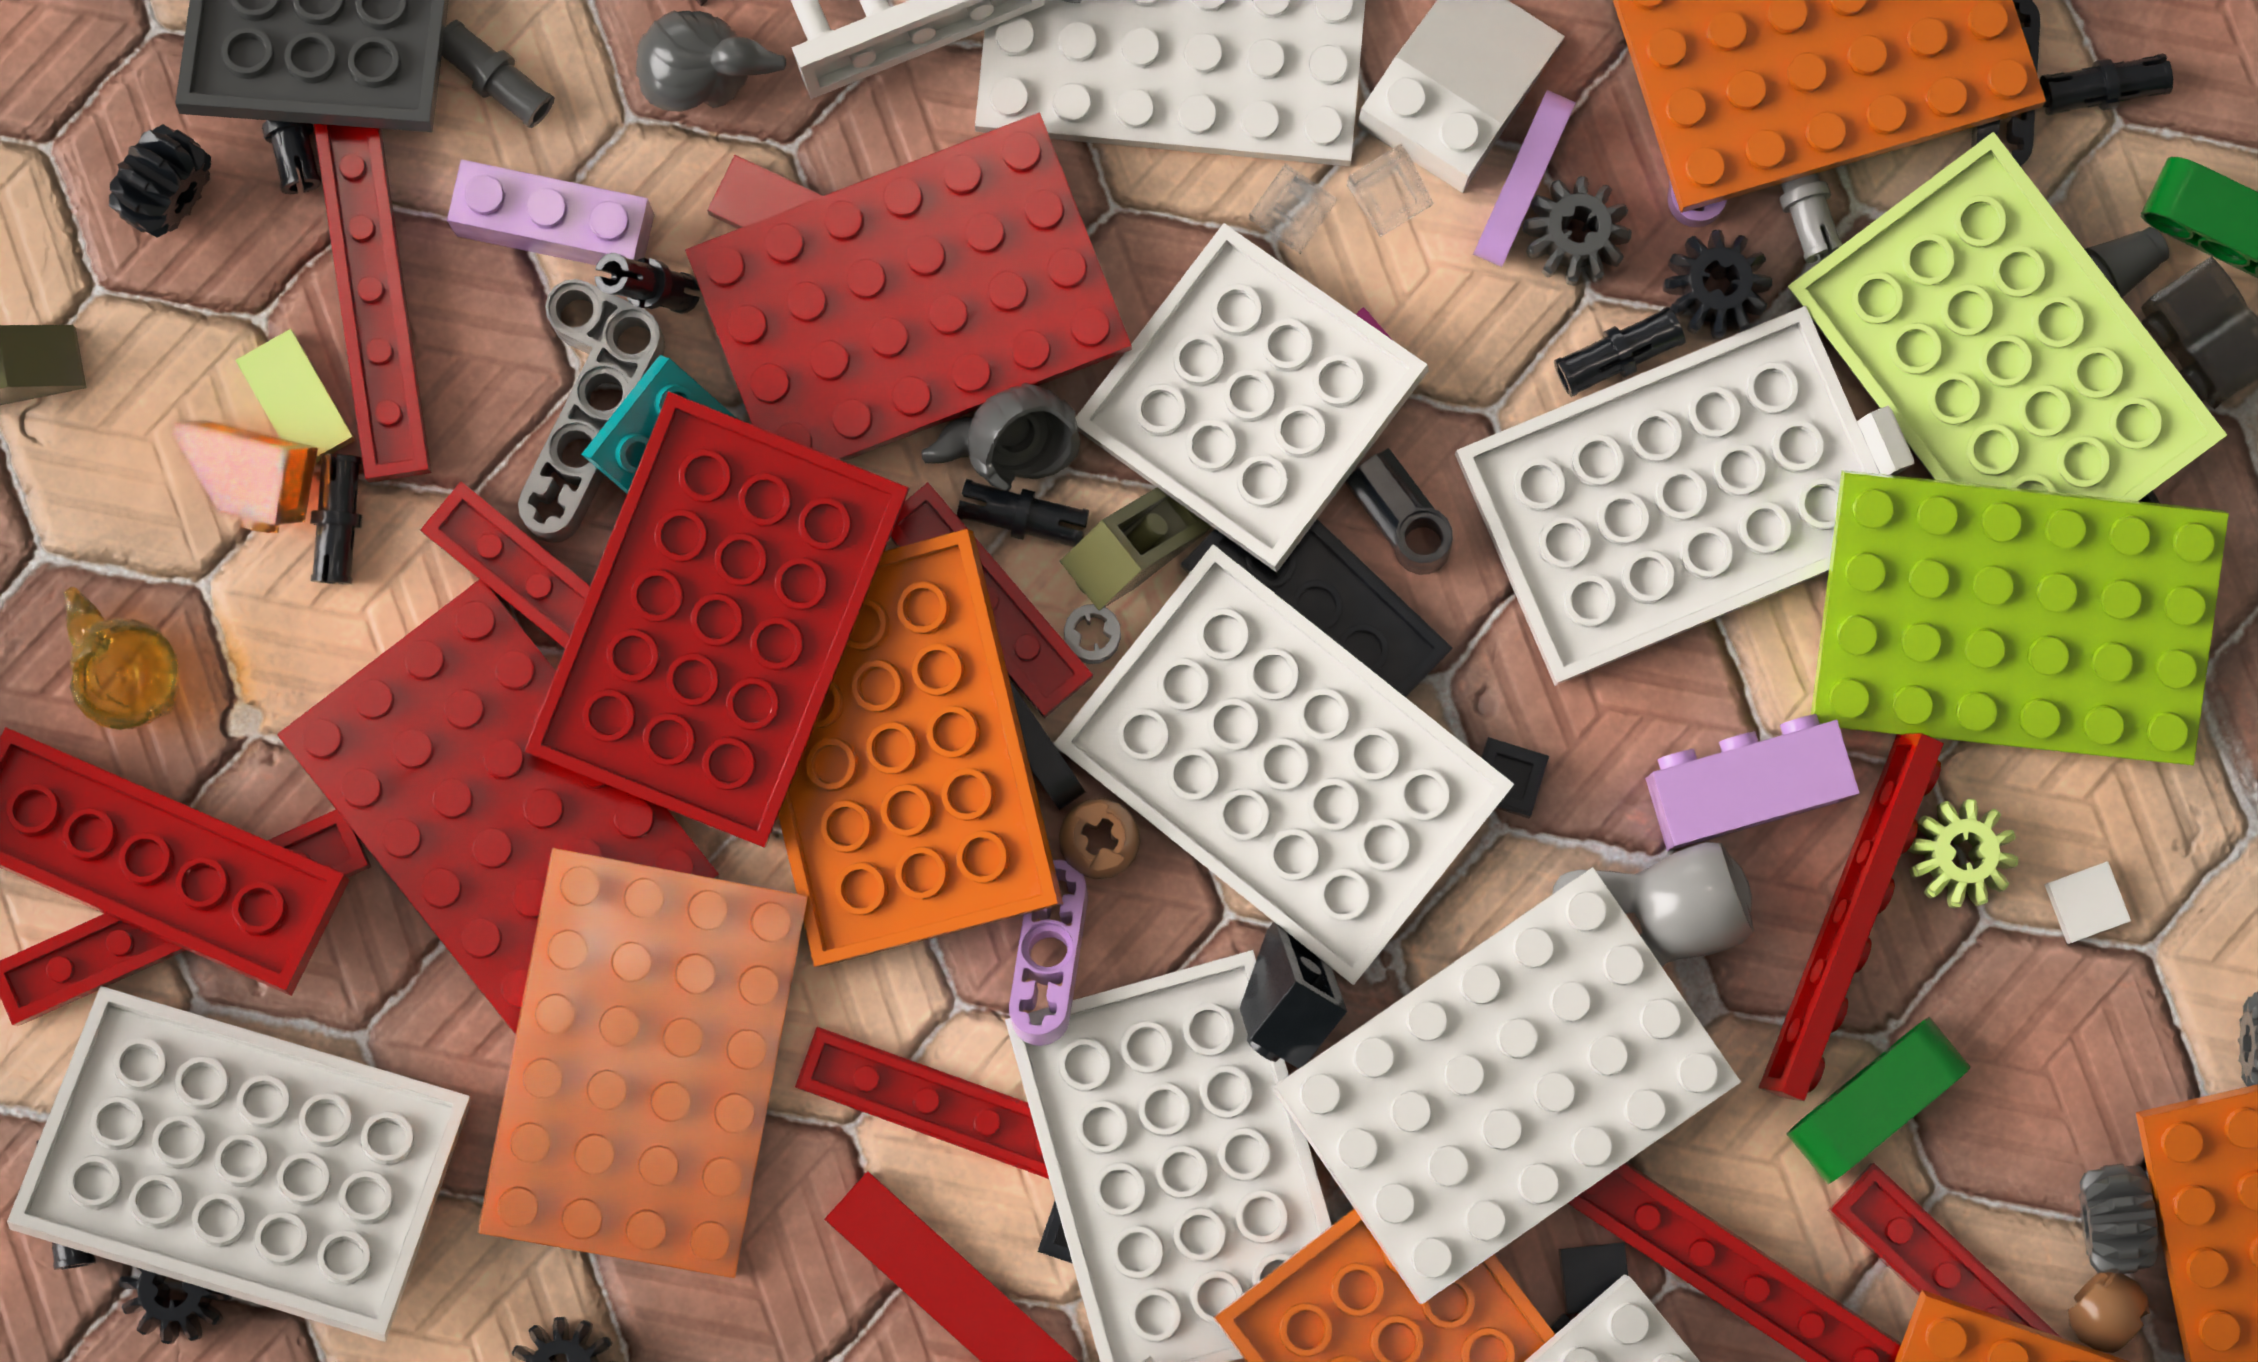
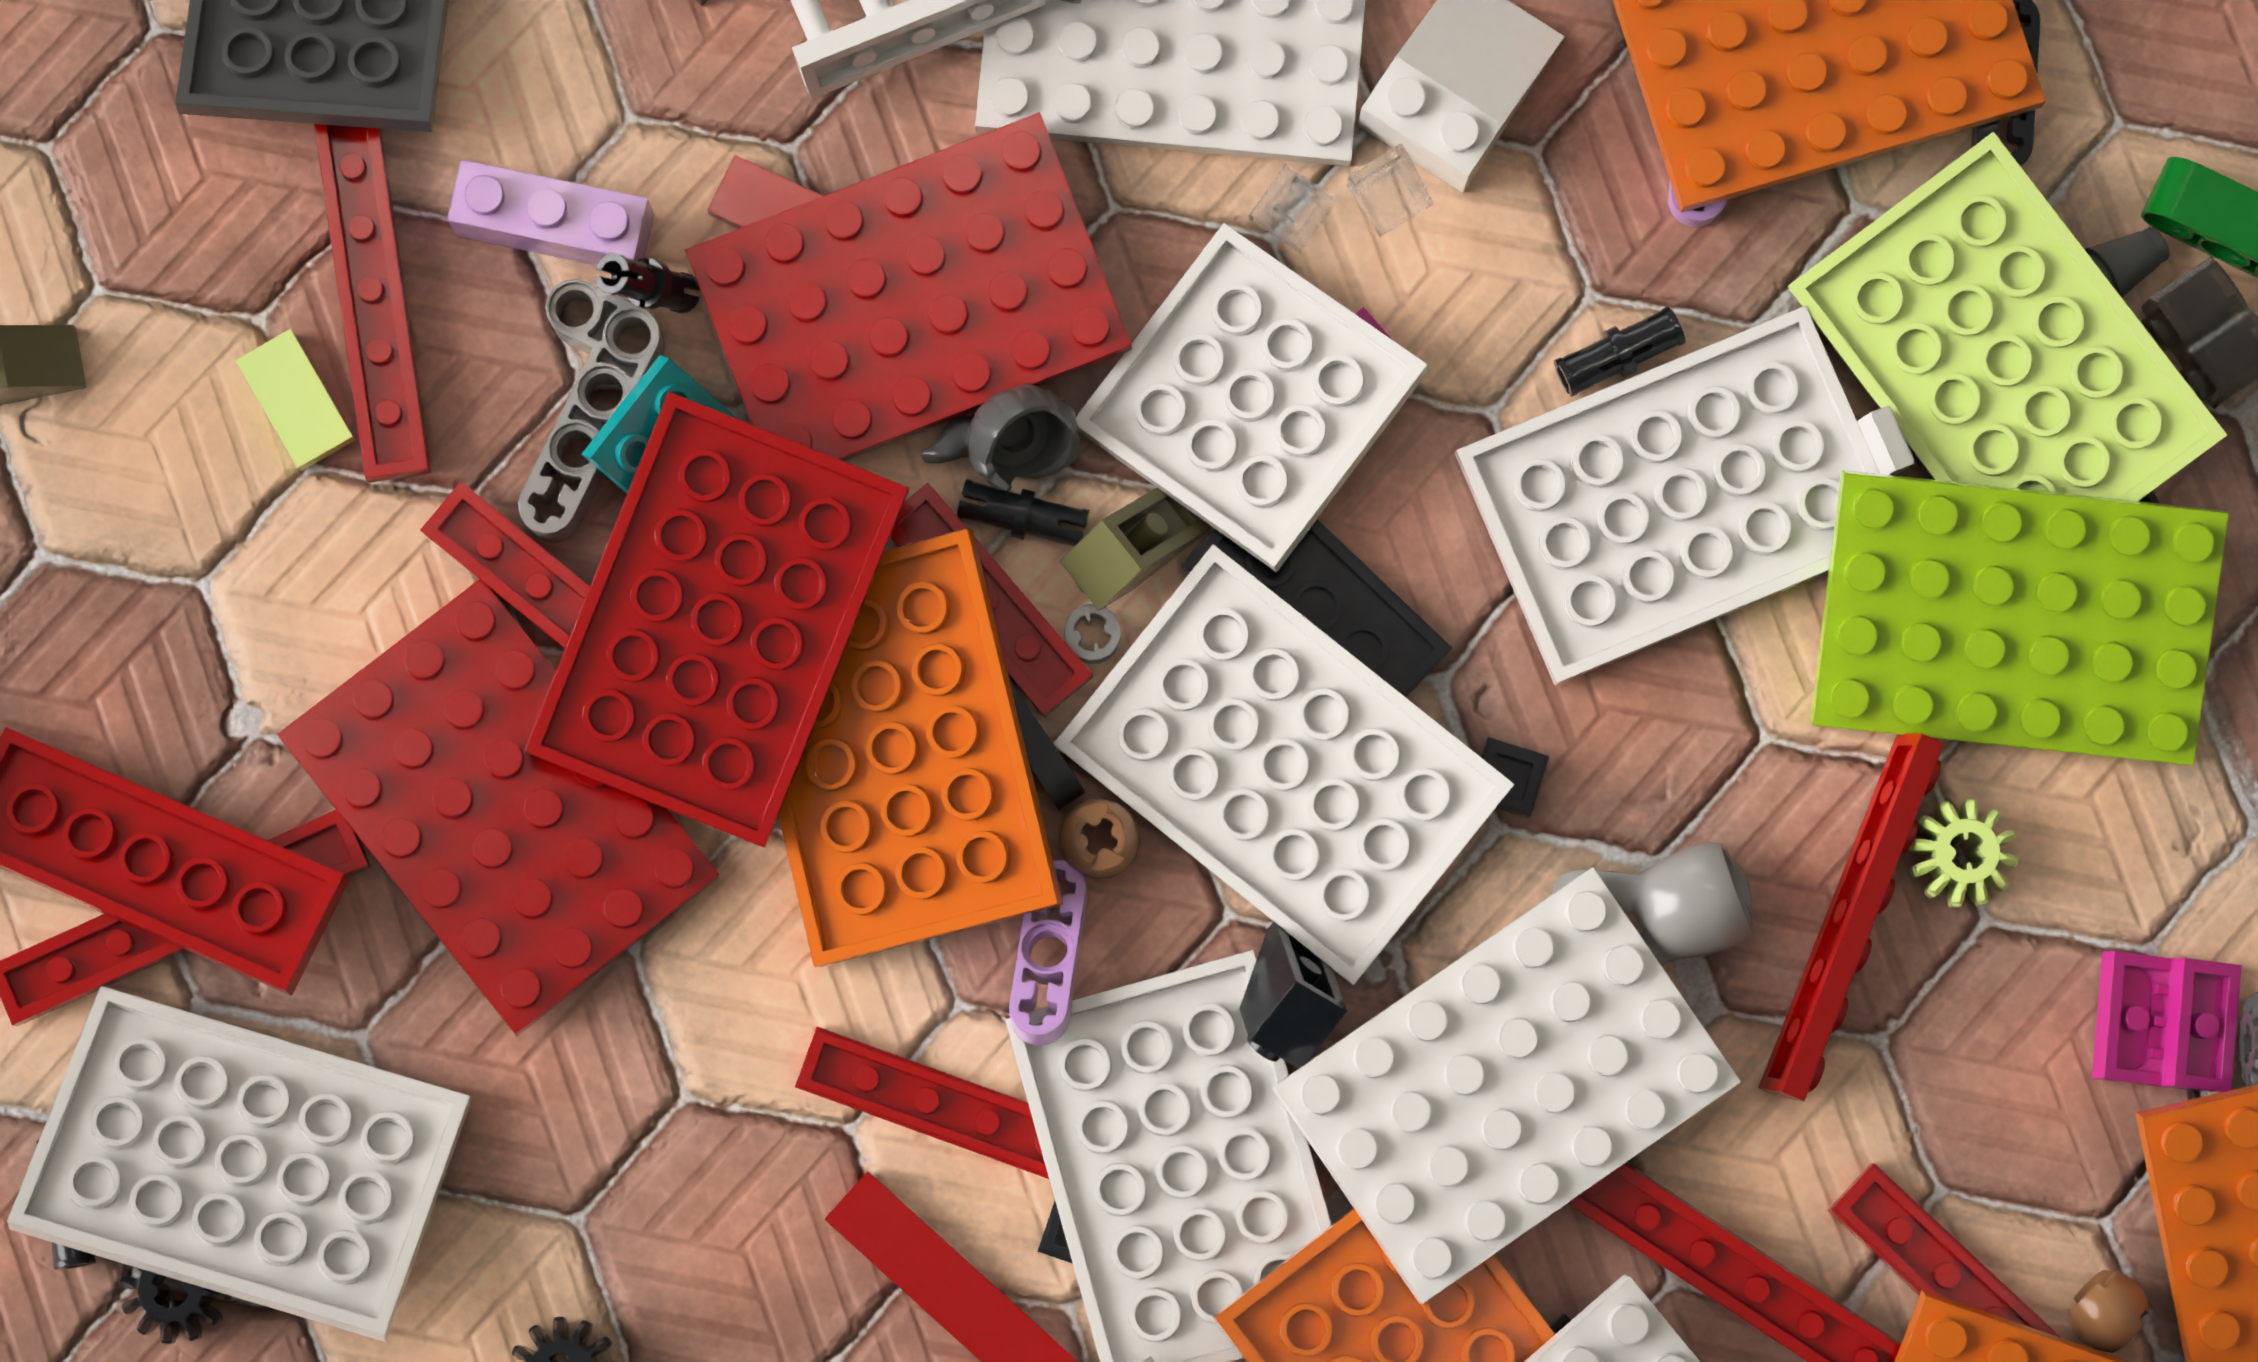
(119, 666): clear yellow hair -> none
(159, 180): black gear -> none
(250, 472): clear orange slope -> none
(293, 151): black pin -> none
(336, 519): black pin -> none
(495, 75): dark grey pin -> none
(642, 1064): orange plate -> none
(697, 60): dark grey hair -> none
(1398, 508): black piece -> none
(1524, 178): lavender beam -> none
(1589, 1272): black tile -> none
(1597, 245): dark grey gear -> none
(1720, 263): black gear -> none
(1751, 782): lavender brick -> none
(1811, 215): light grey pin -> none
(1878, 1100): green beam -> none
(2087, 902): white tile -> none
(2107, 84): black pin -> none
(2118, 1219): dark grey gear -> none
(2166, 1022): none -> dark pink slope

